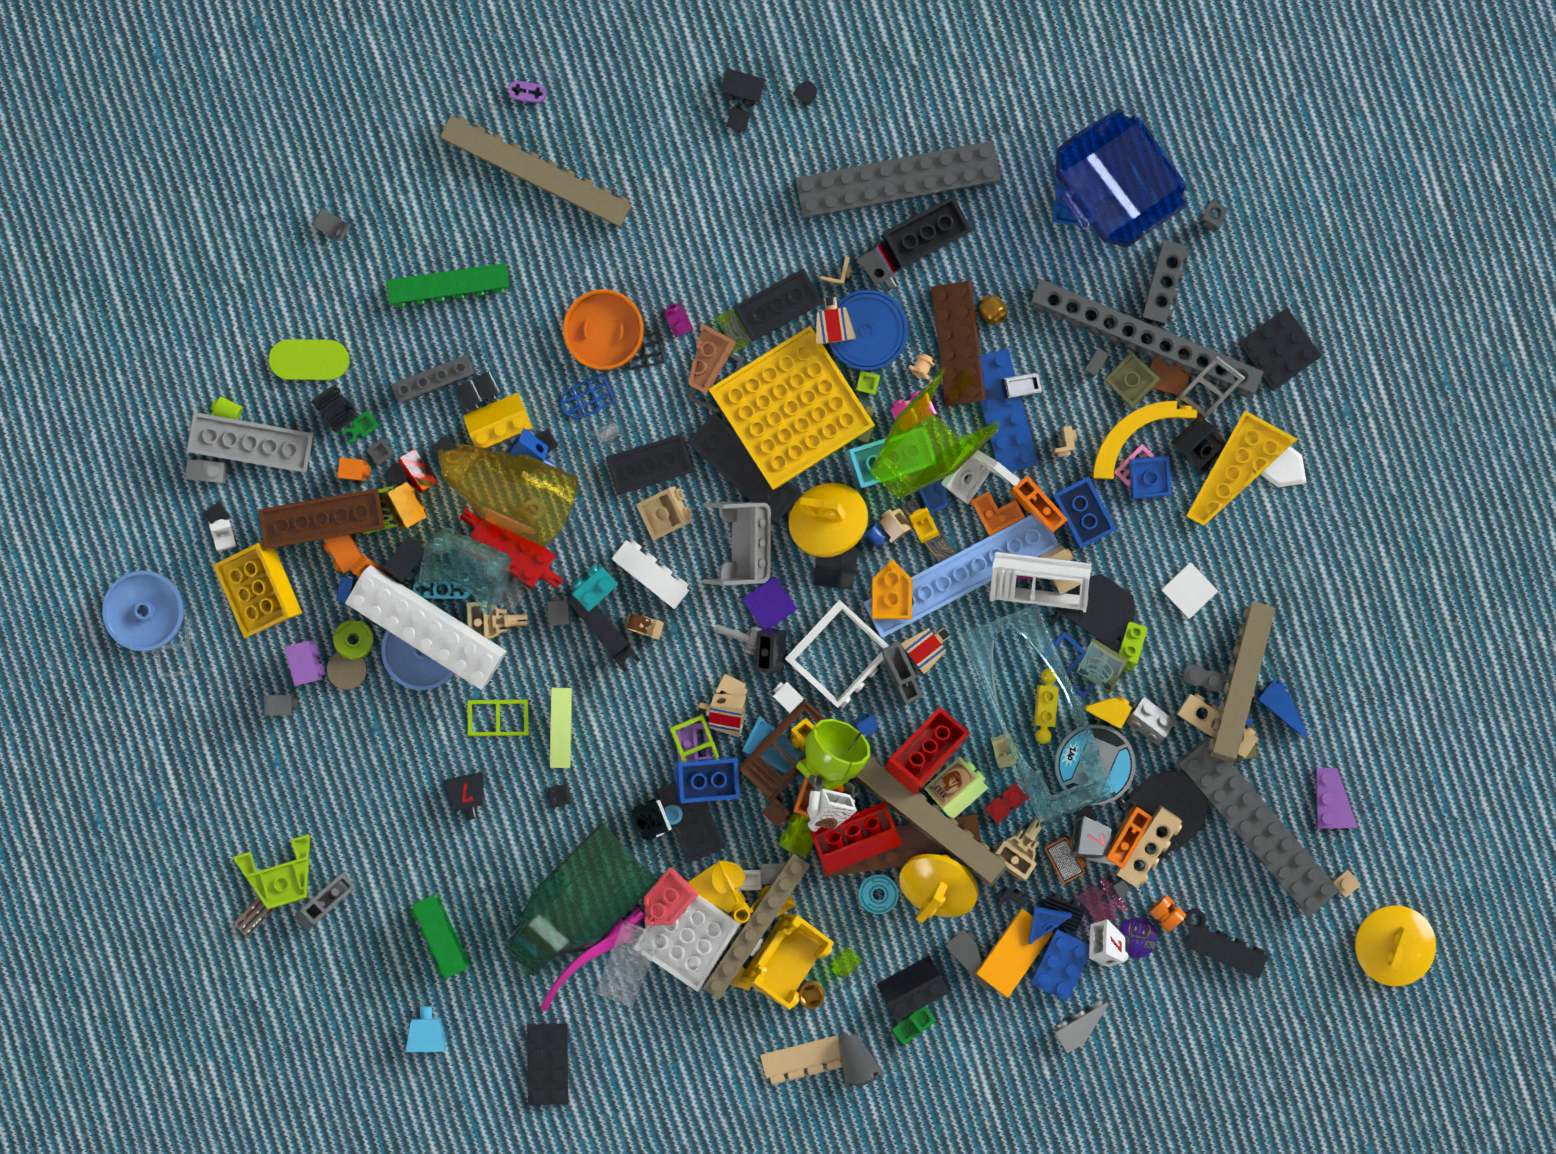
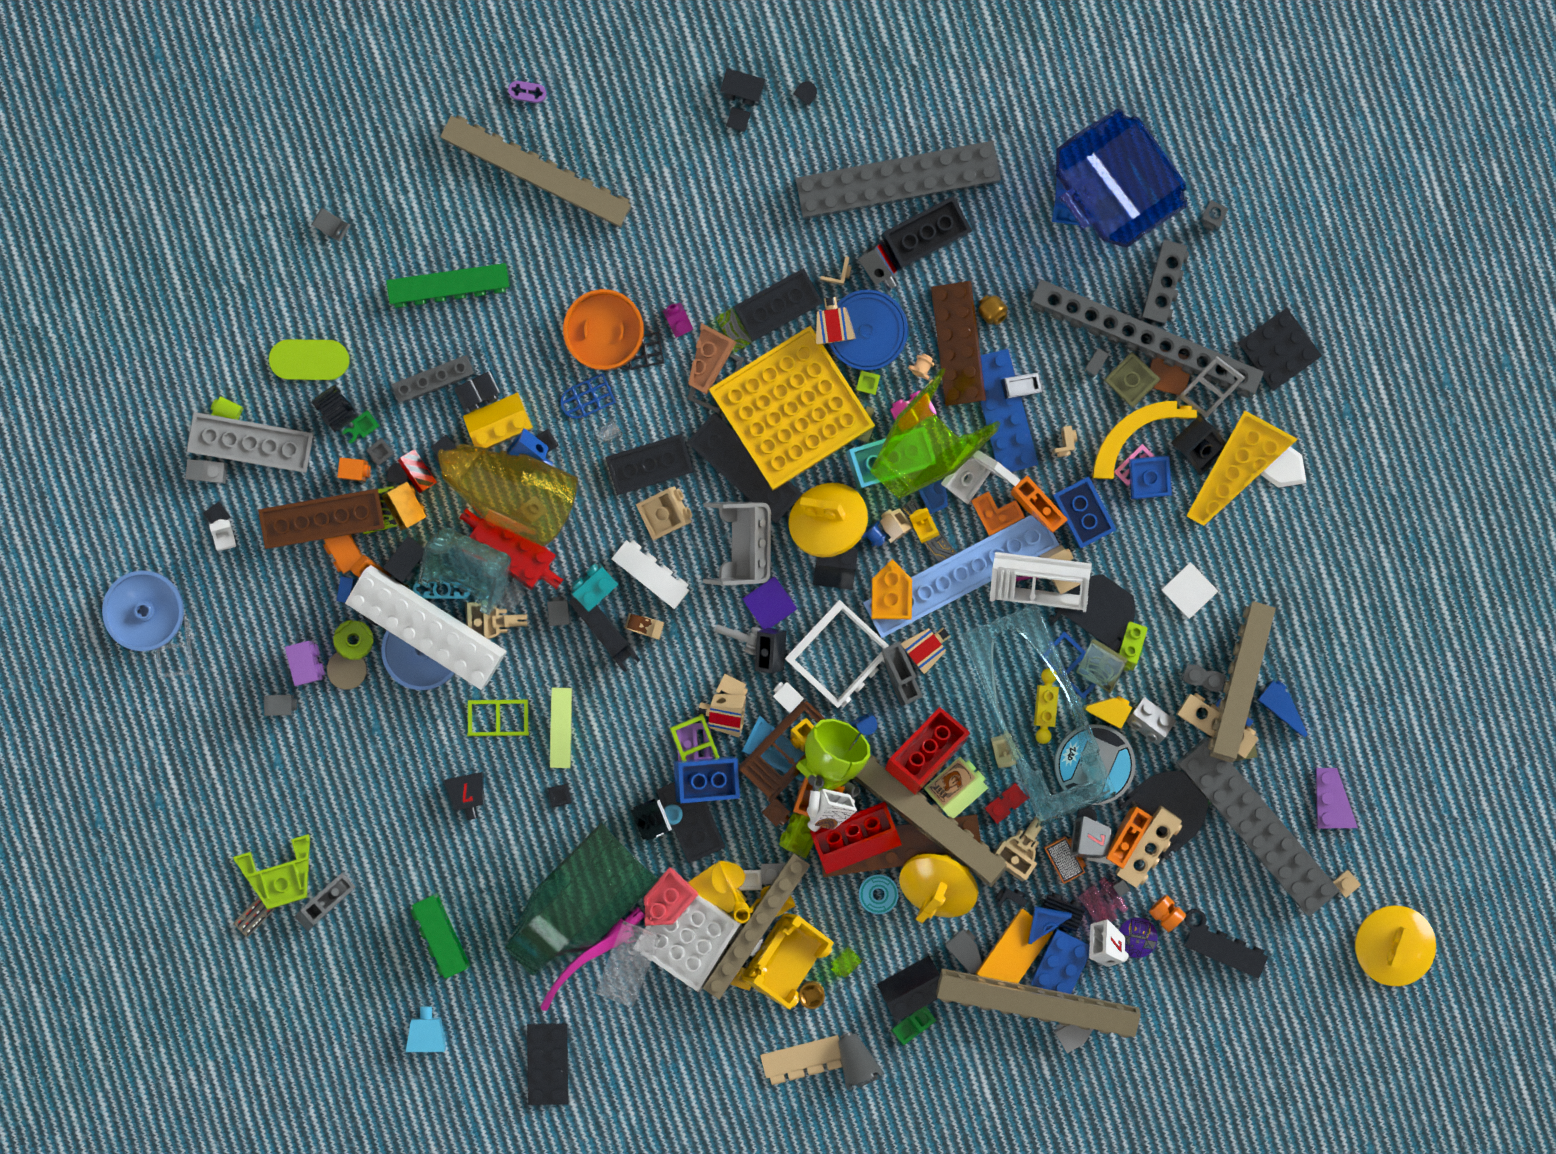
(257, 589): yellow slope -> none
(1038, 1003): none -> dark tan brick

